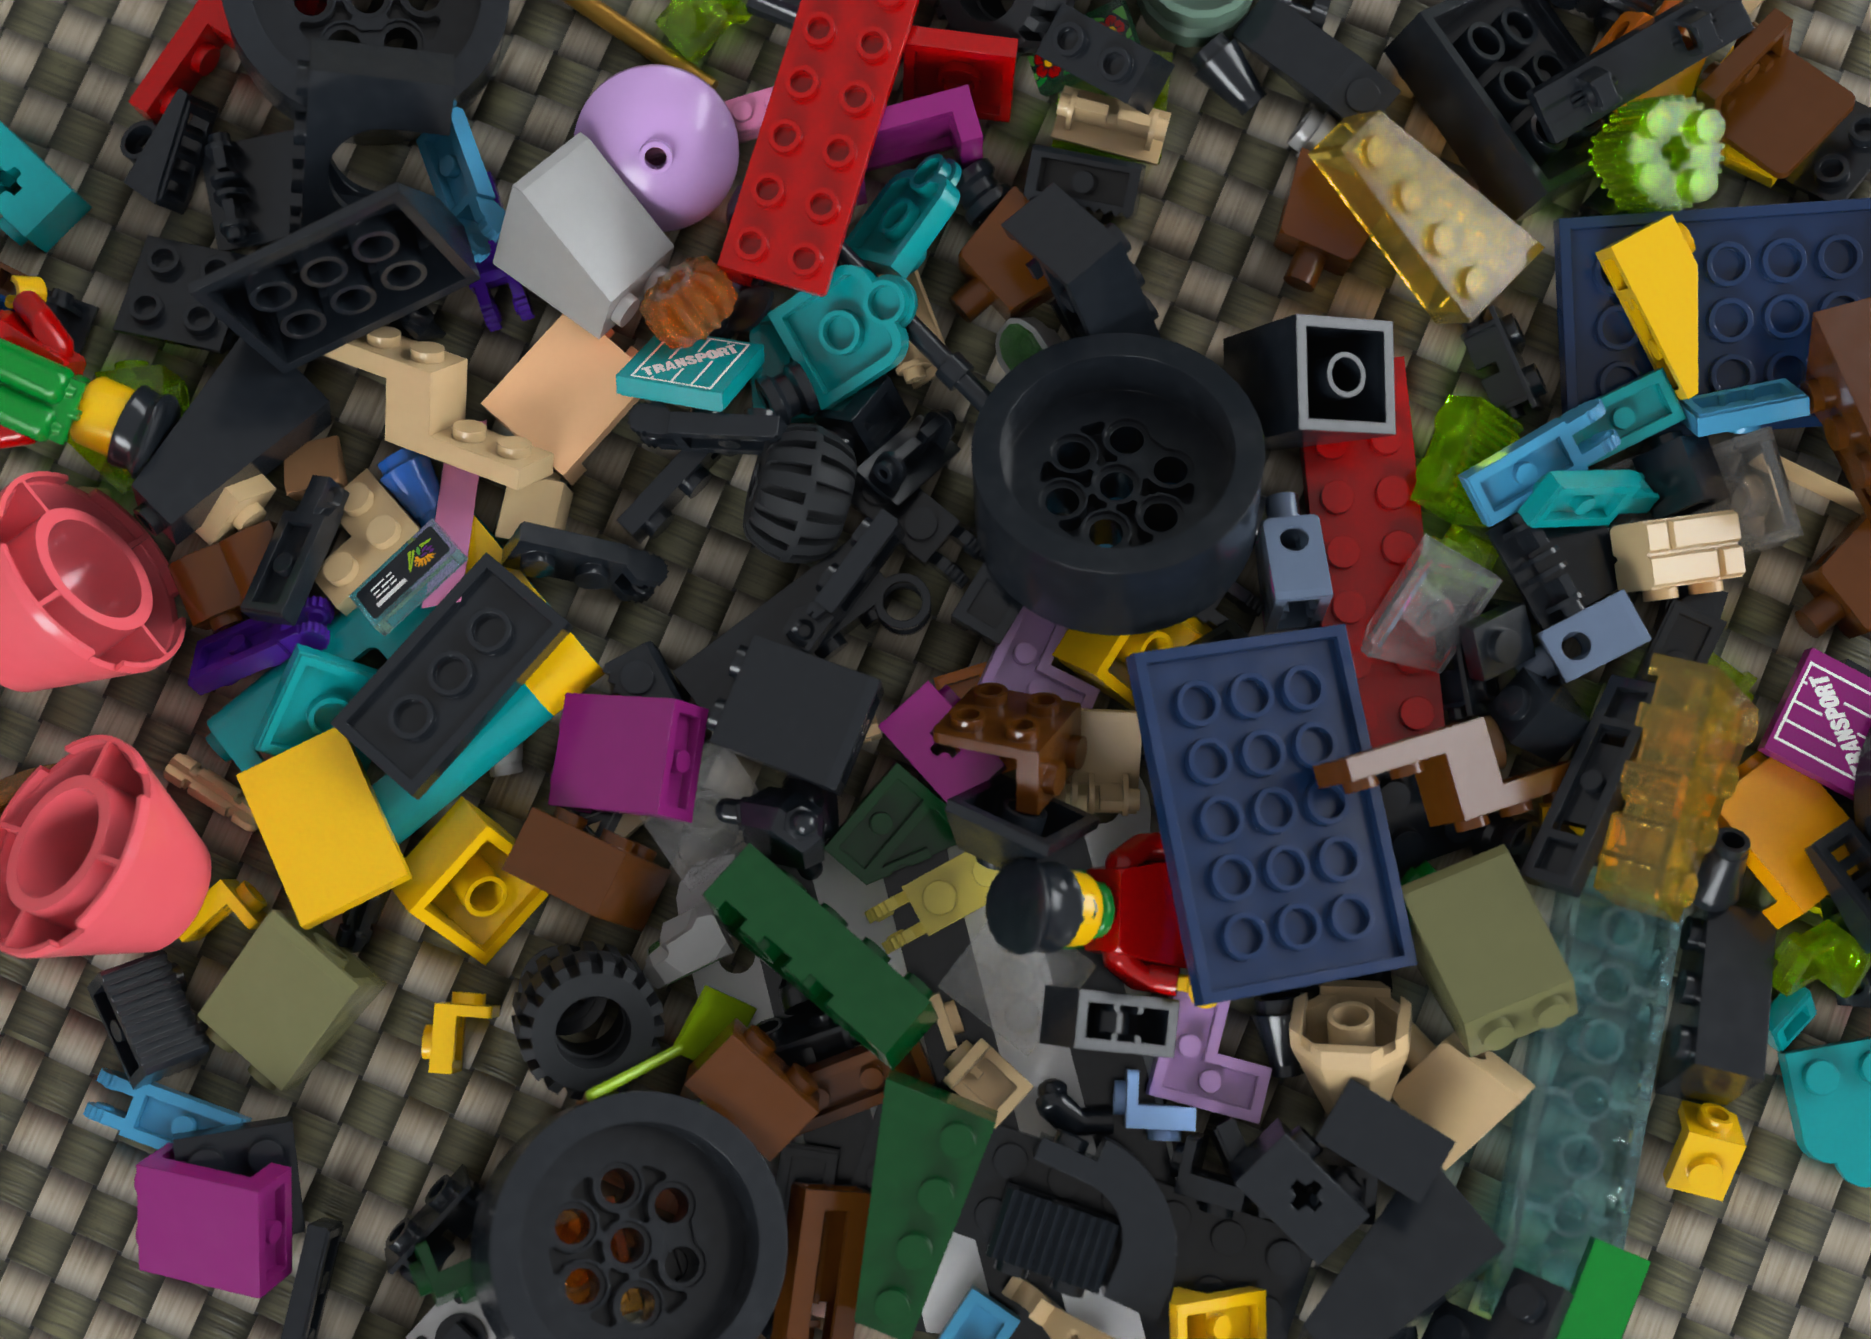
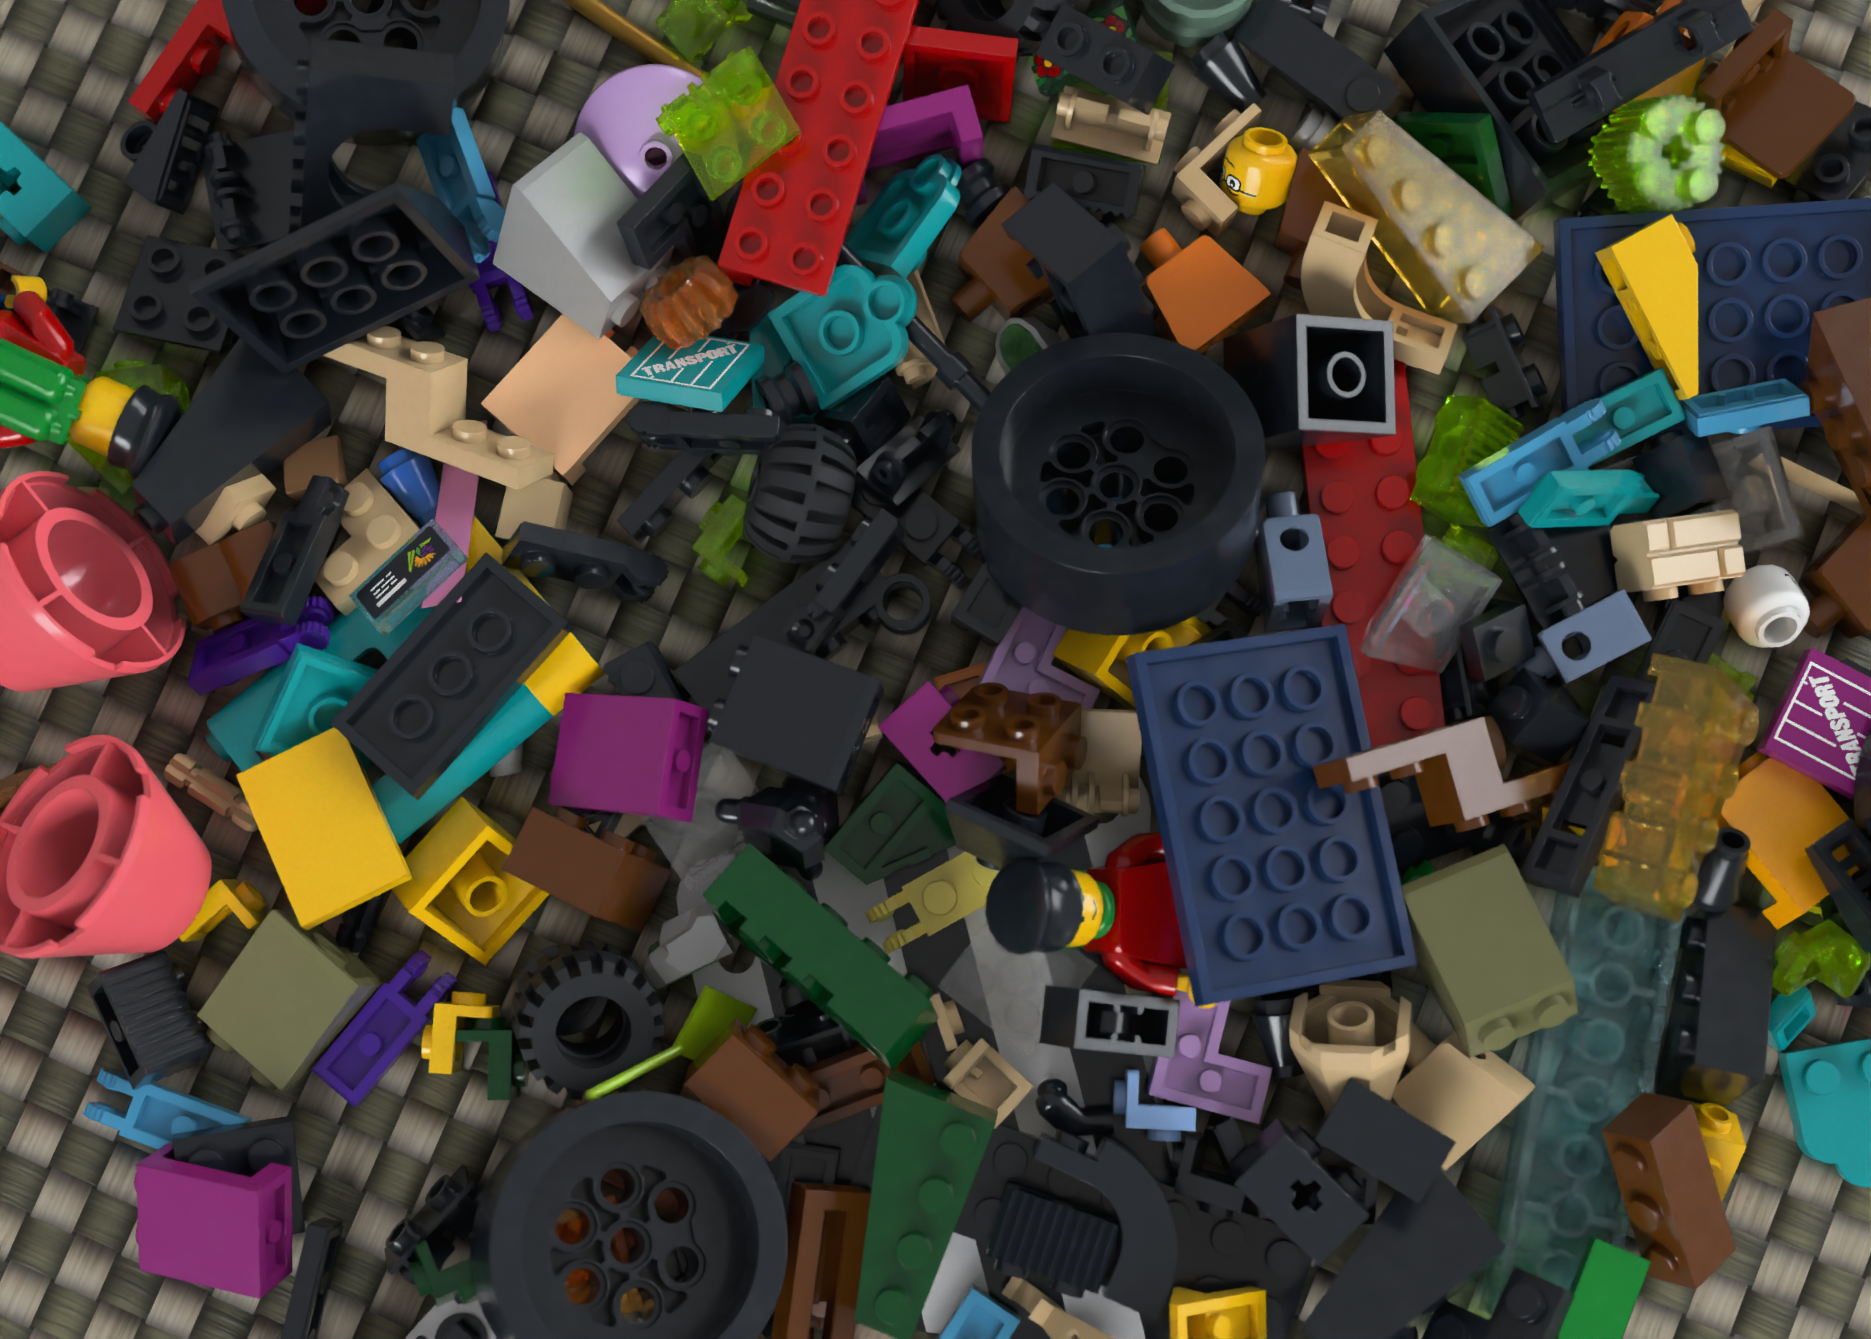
(381, 1032): none -> dark purple hinge
(505, 1062): none -> dark green bracket
(674, 214): none -> black plate
(721, 530): none -> clear neon green bracket
(729, 121): none -> clear neon green hinge
(1199, 290): none -> orange torso
(1201, 198): none -> tan bracket
(1258, 170): none -> yellow head
(1340, 285): none -> tan arch
(1466, 146): none -> dark green wing
(1669, 1189): none -> reddish brown brick
(1766, 606): none -> white head

